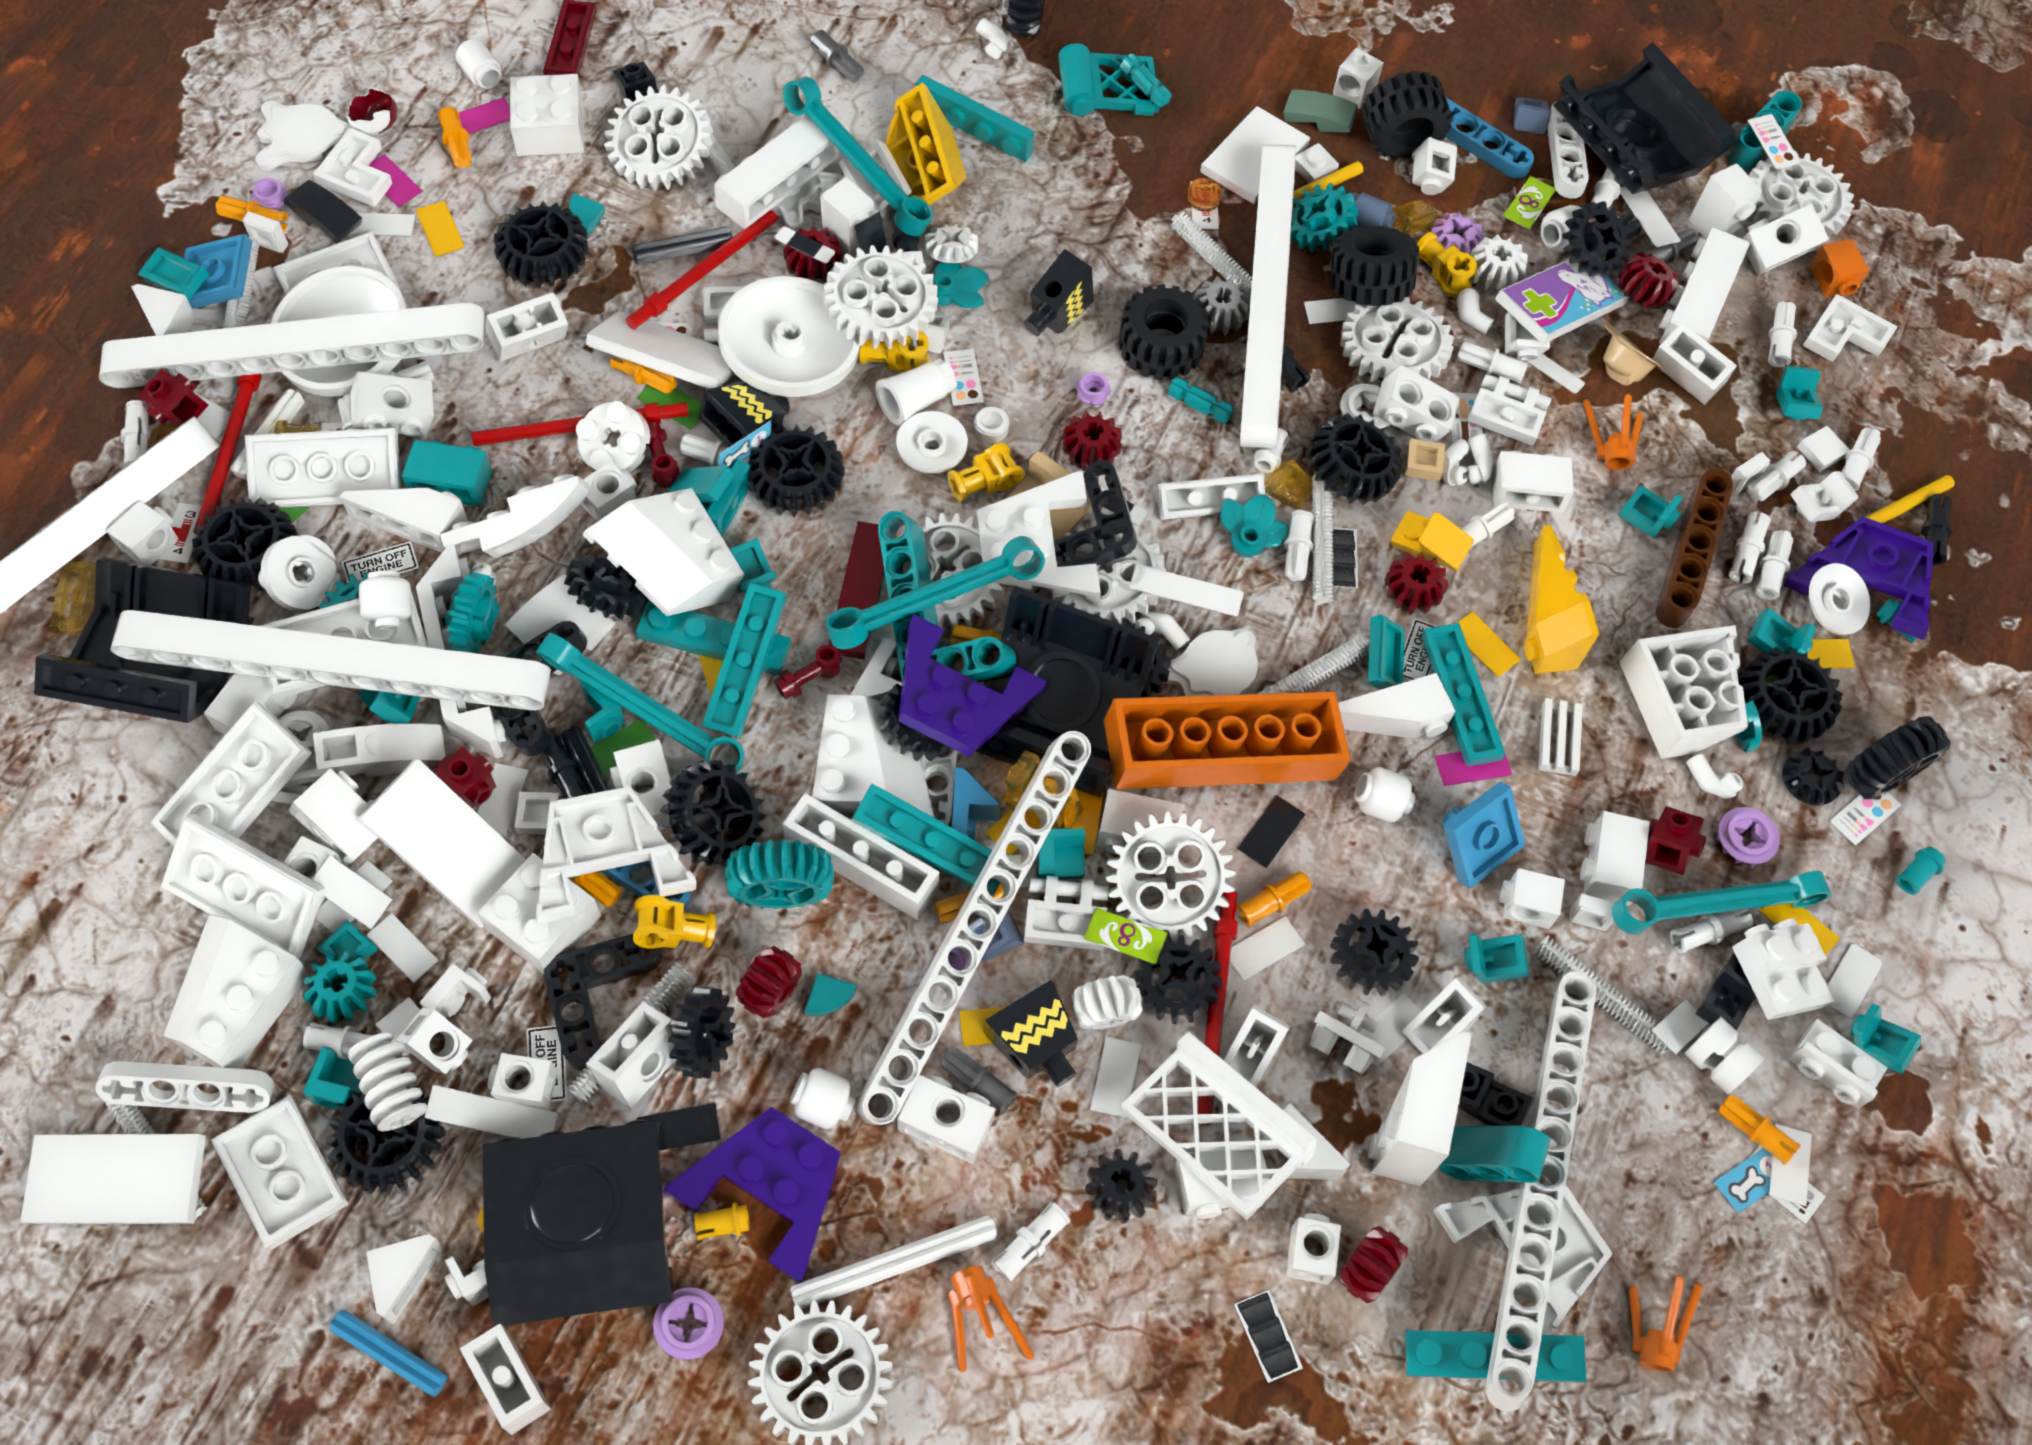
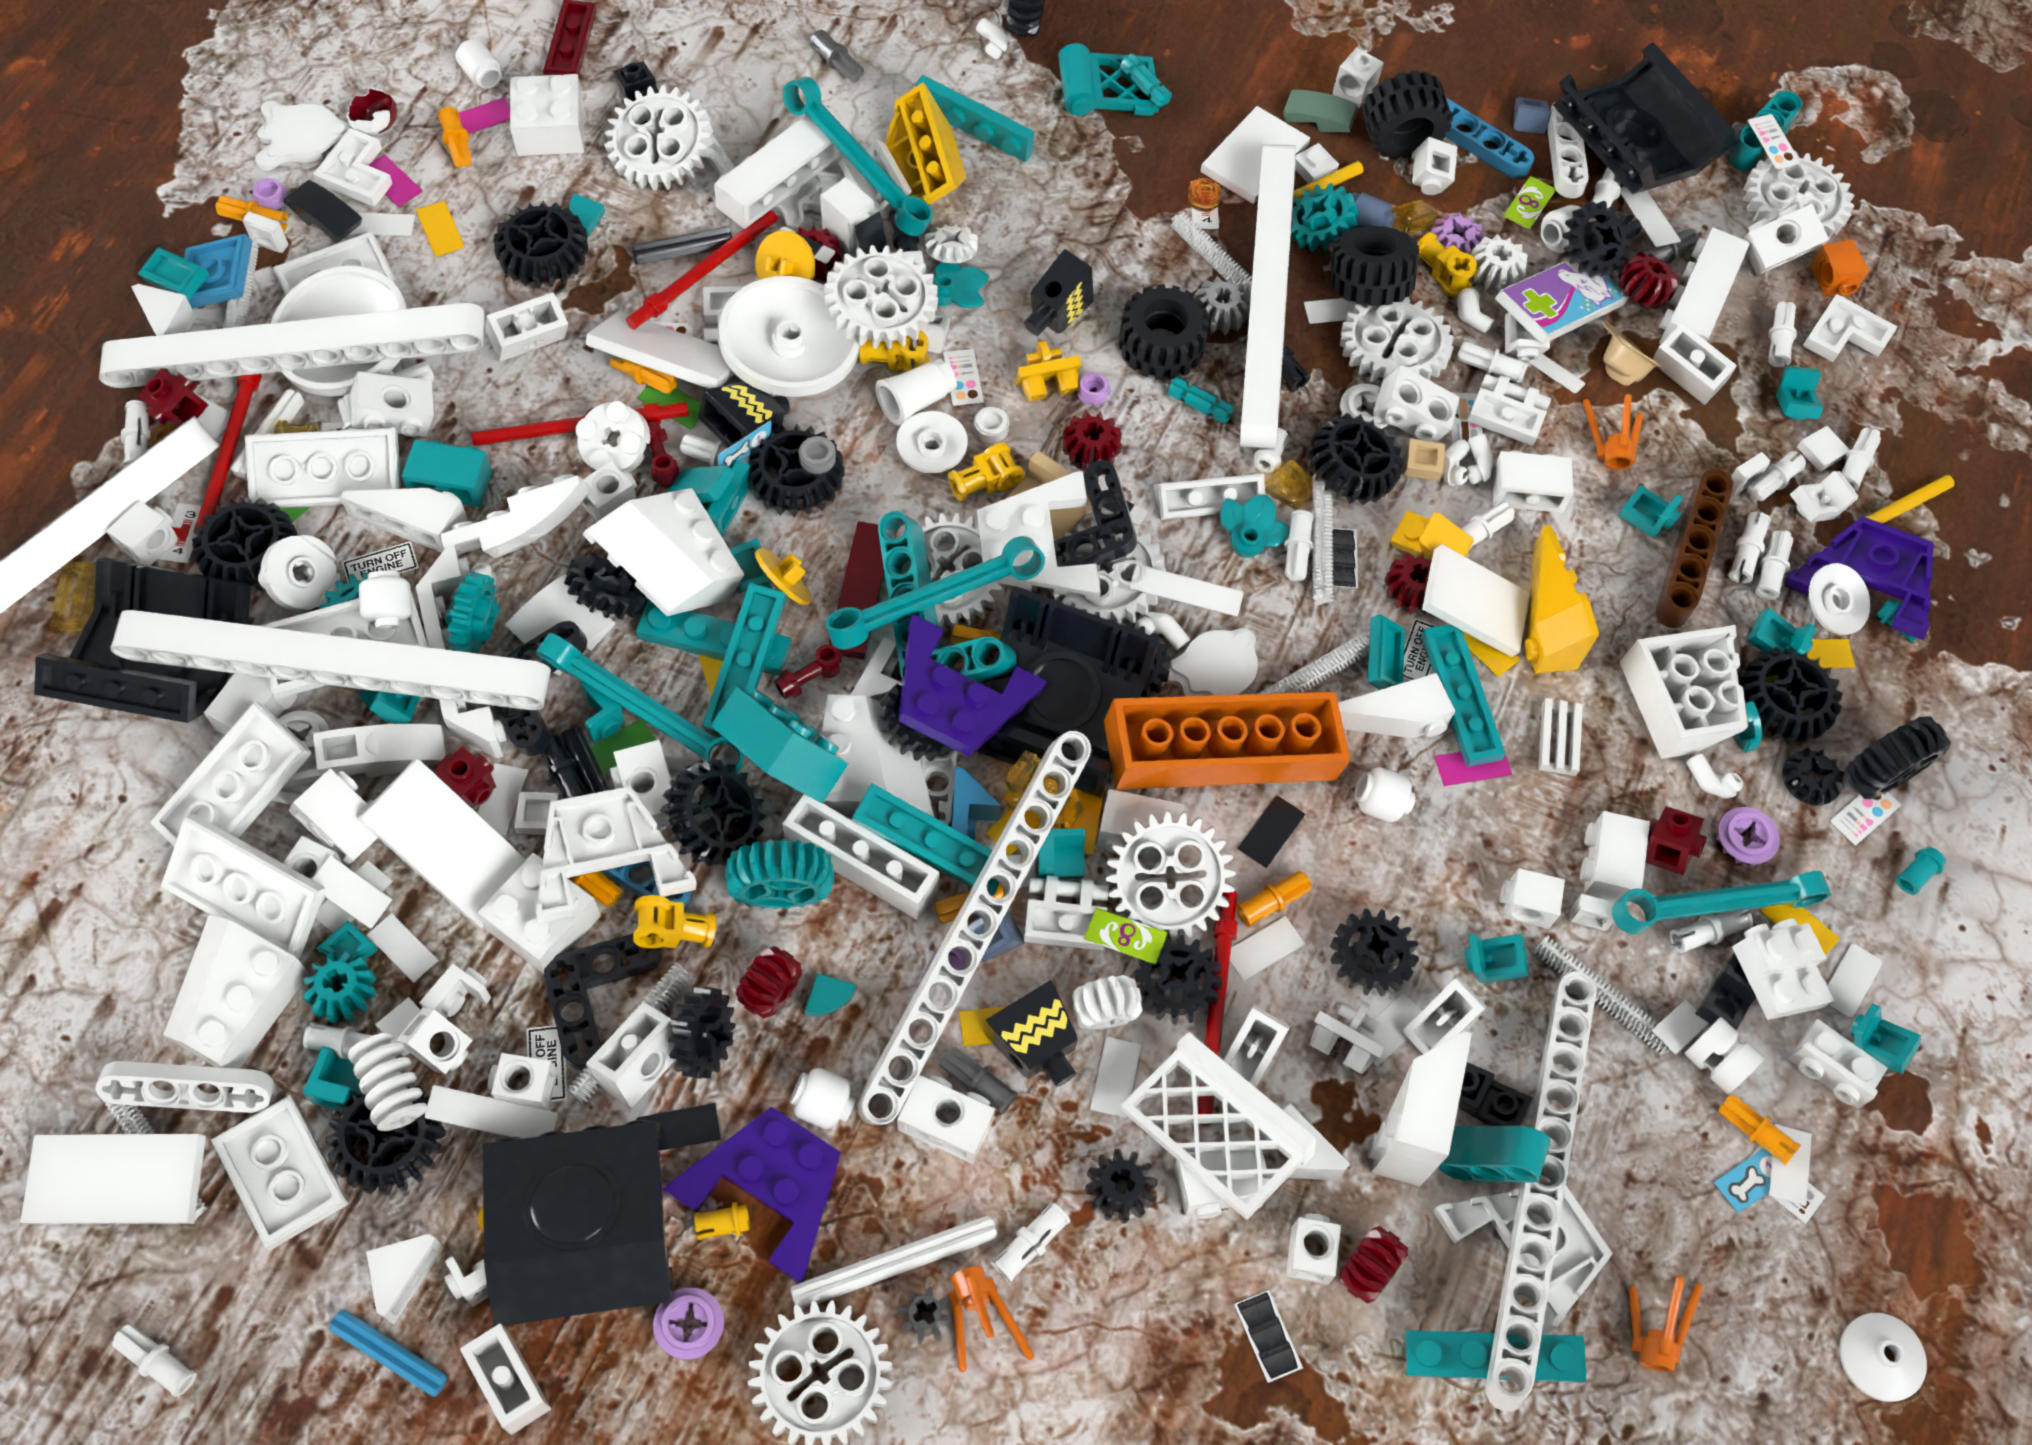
(154, 1360): none -> white axle
(780, 743): none -> teal brick
(784, 255): none -> yellow piece
(785, 574): none -> yellow piece
(817, 454): none -> light grey tile
(928, 1303): none -> dark grey gear
(1062, 370): none -> yellow hips
(1476, 600): none -> white tile
(1483, 834): dark azure tile -> none
(1726, 202): white brick -> none
(1866, 1364): none -> white dish
(1937, 526): black pin -> none

